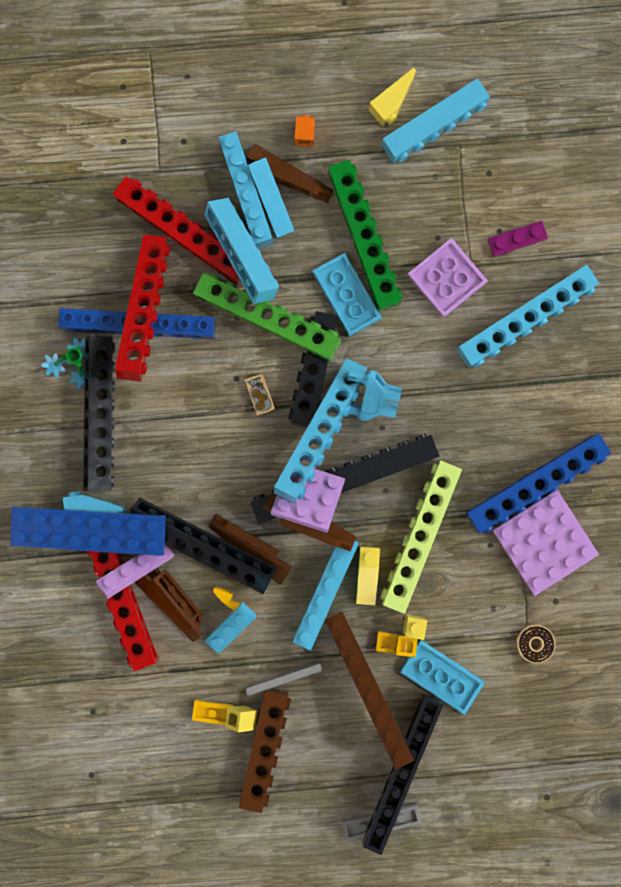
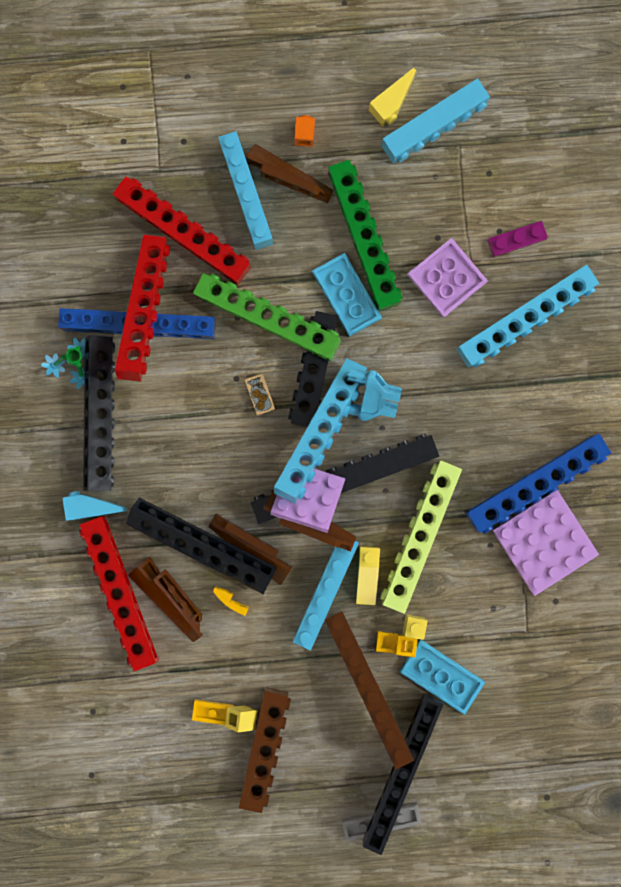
(88, 530): blue plate -> none
(131, 572): lavender plate -> none
(230, 628): medium azure plate -> none
(241, 250): medium azure brick -> none
(271, 197): medium azure tile -> none
(283, 678): light grey tile -> none
(546, 647): tile -> none

